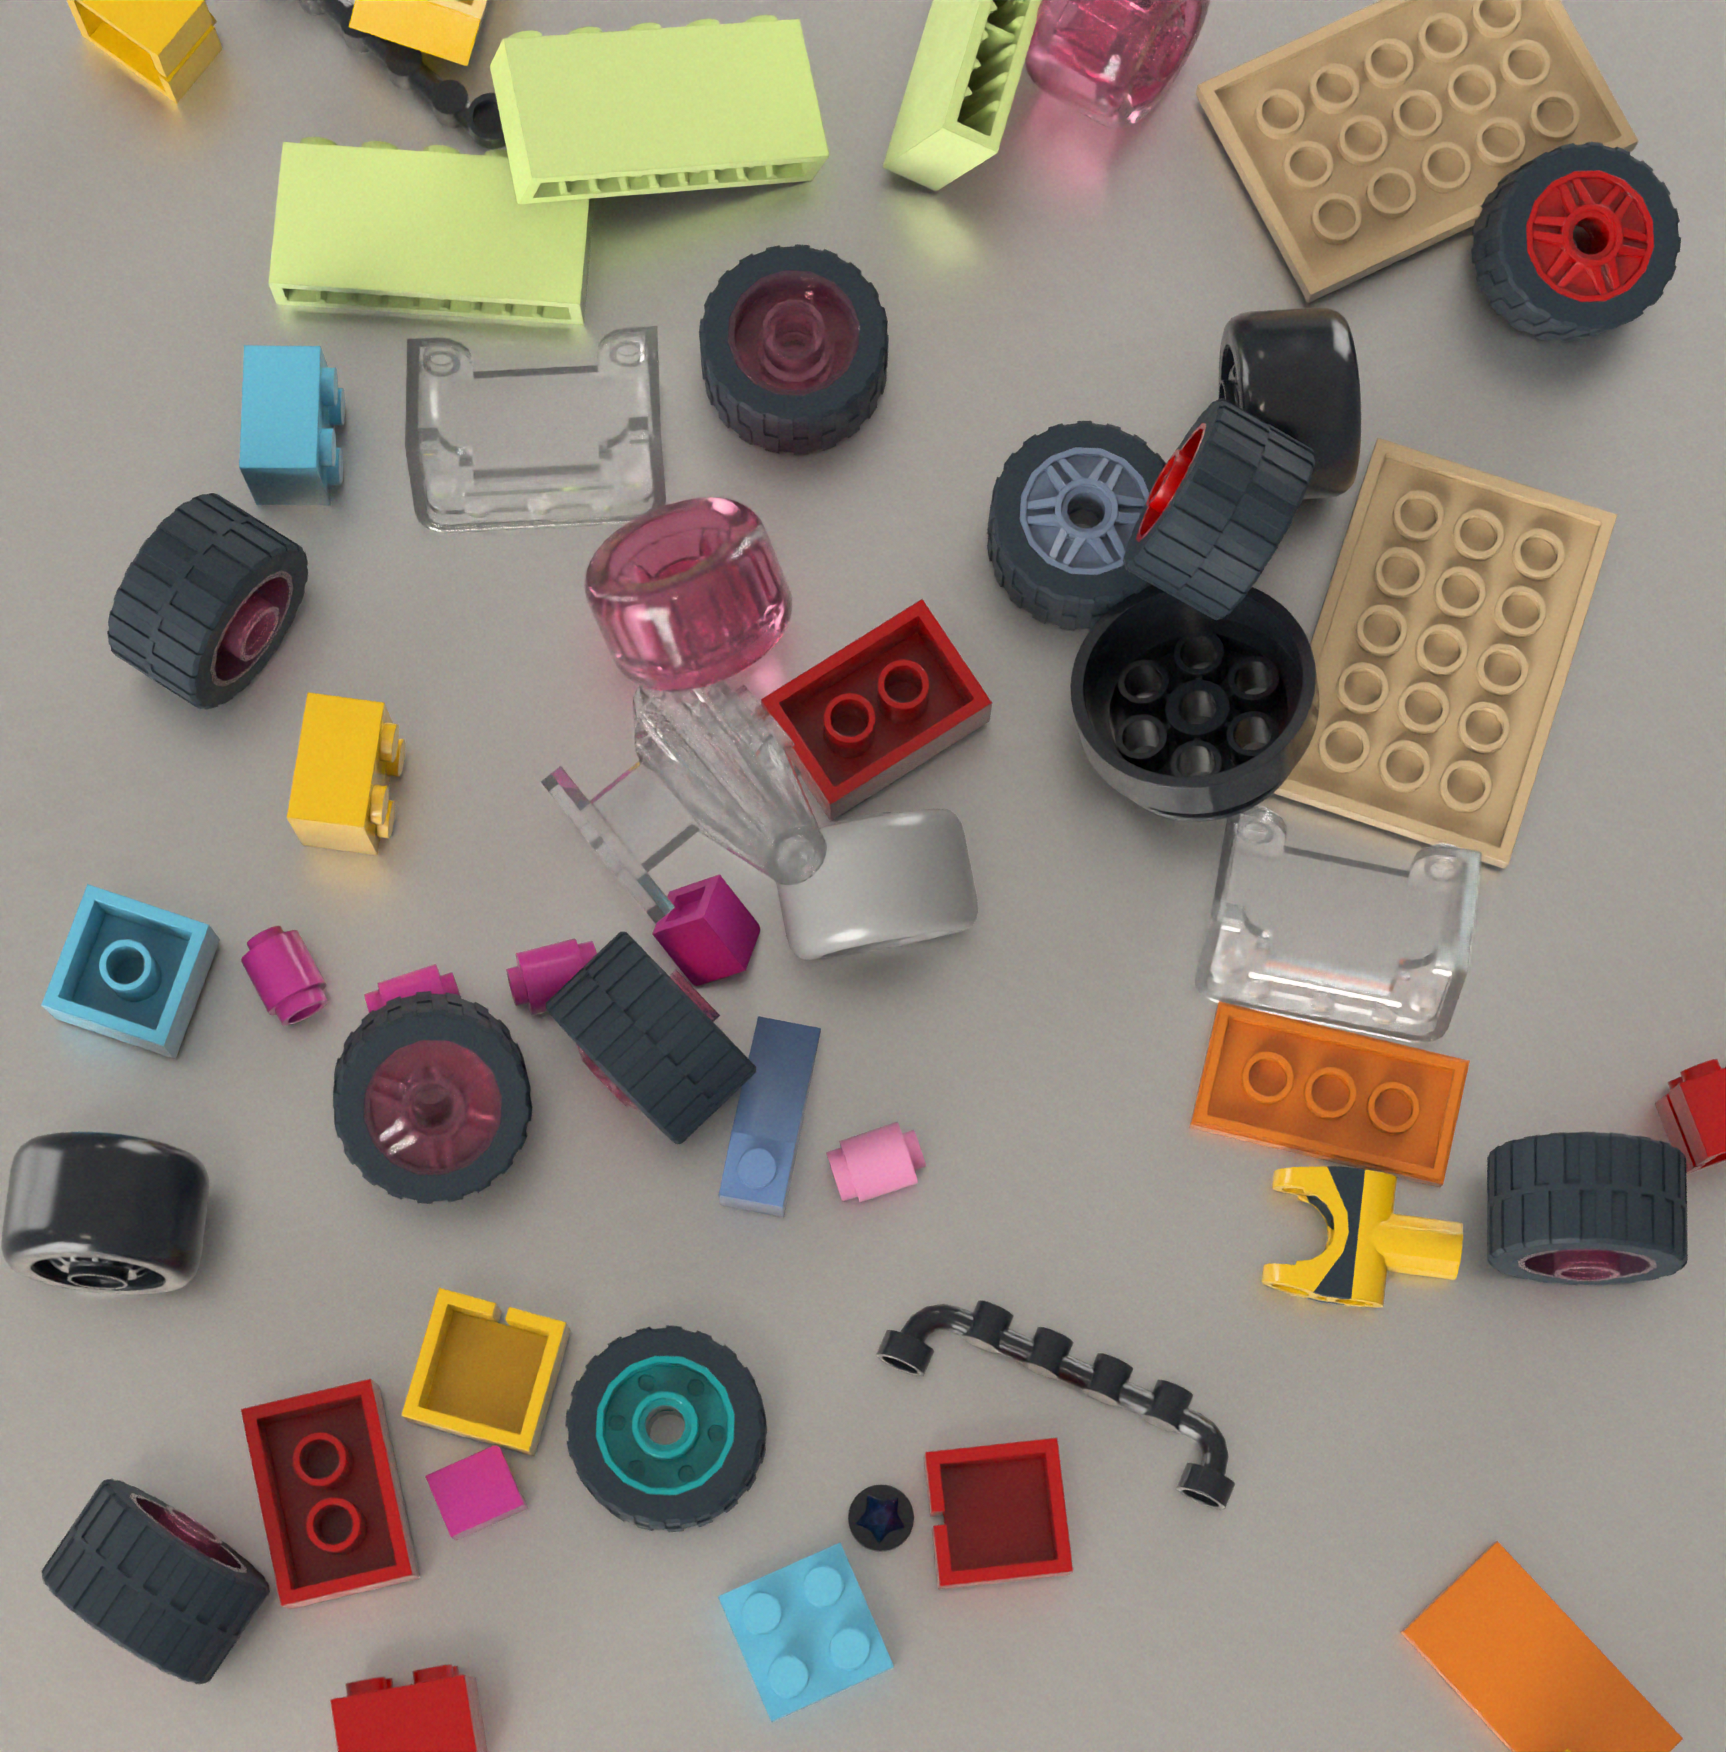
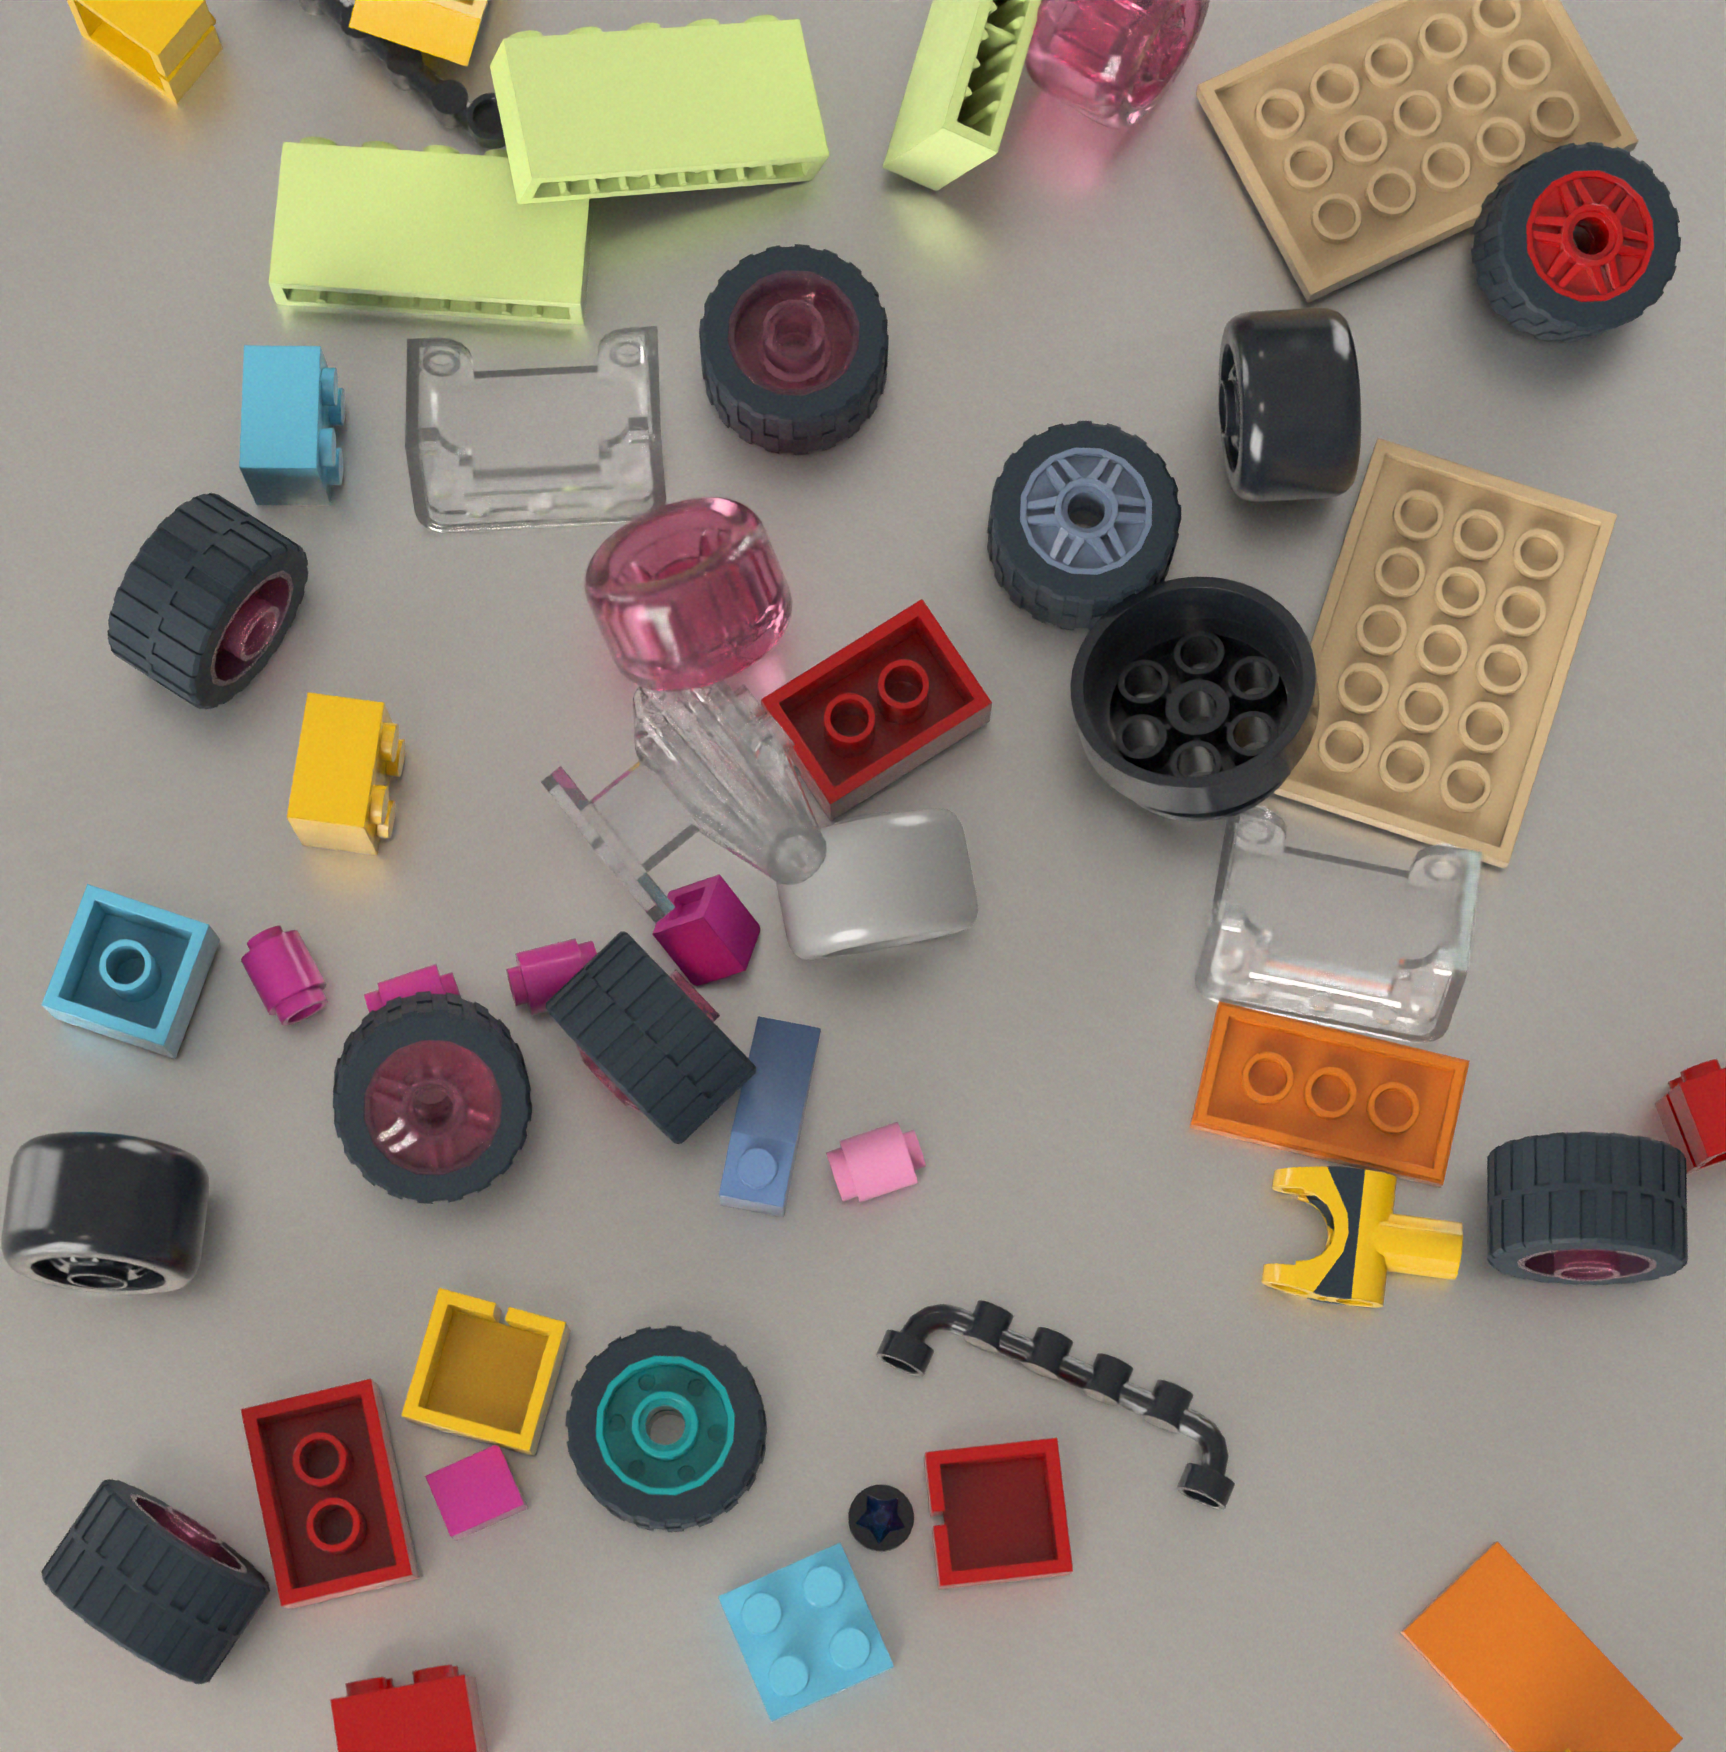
(1219, 509): black wheel -> none

